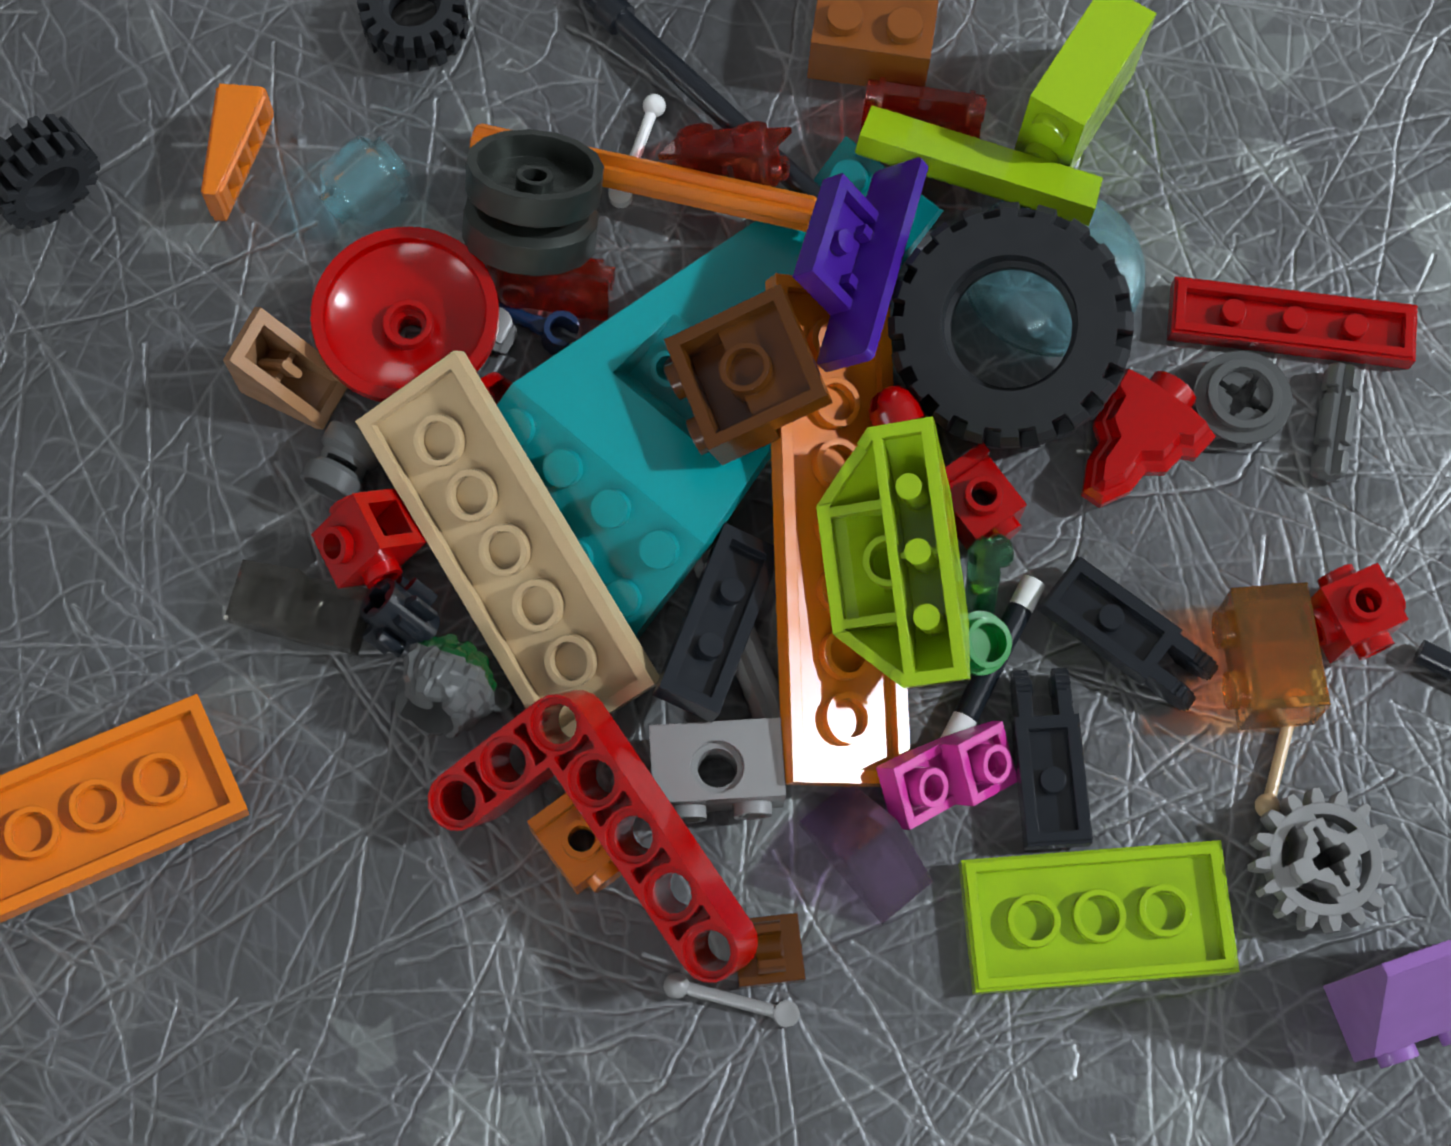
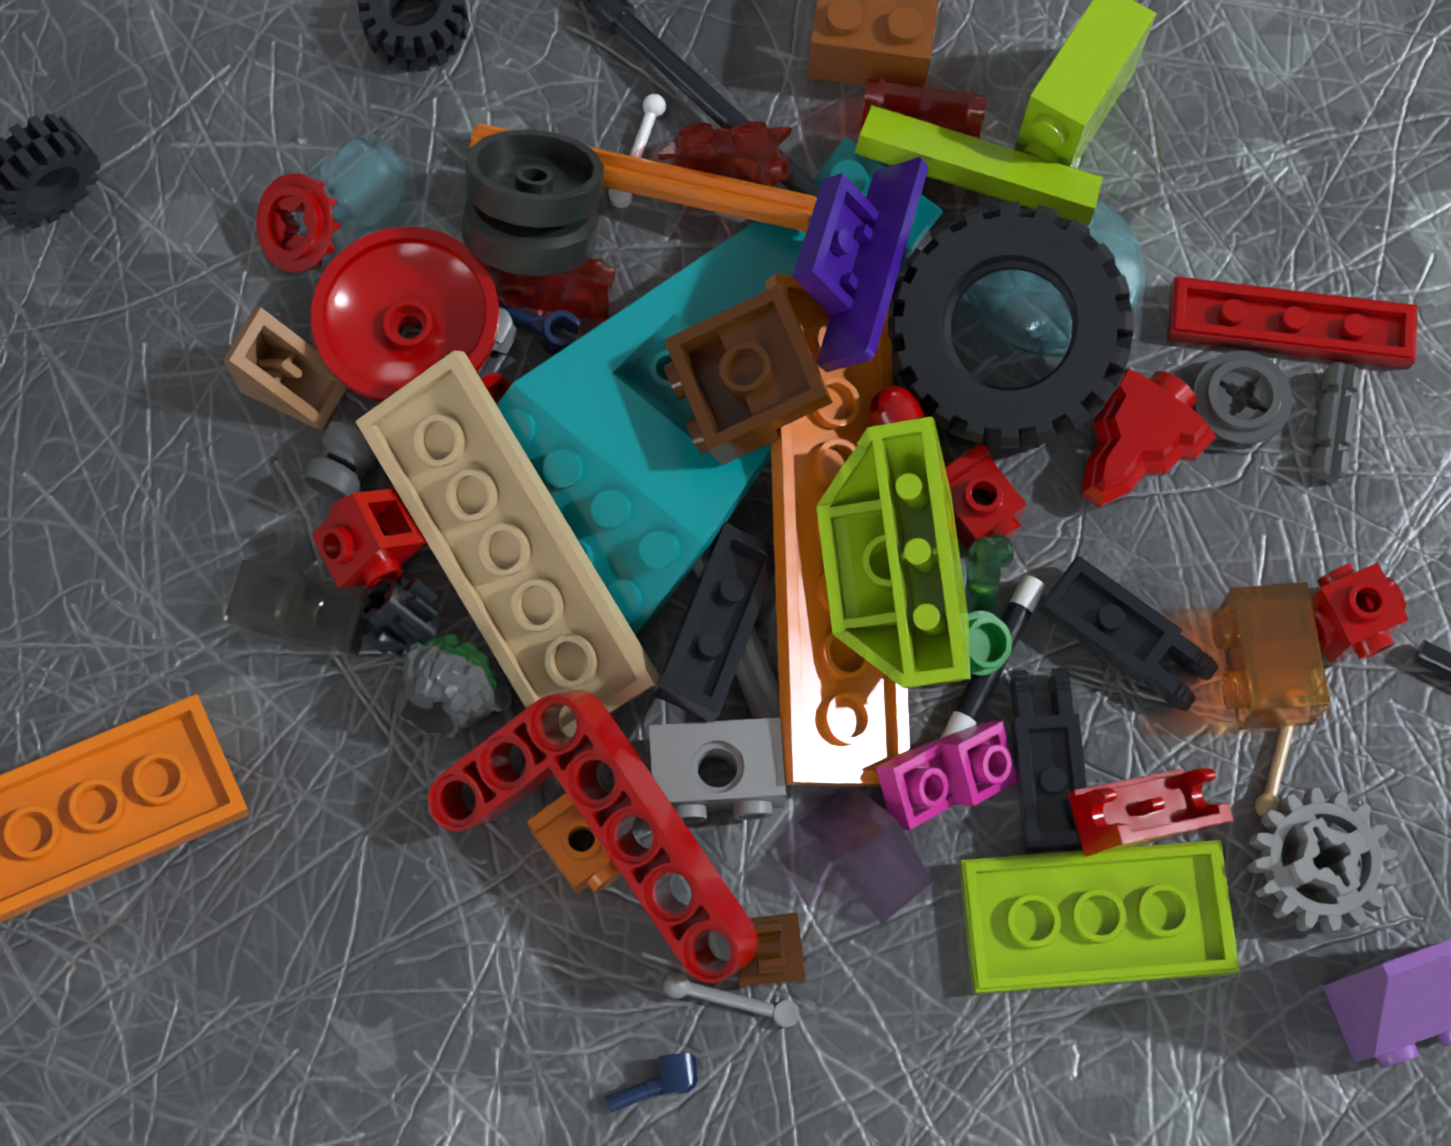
(235, 137): orange slope -> none
(279, 229): none -> red gear
(677, 1076): none -> dark blue hand
(1145, 810): none -> red hinge

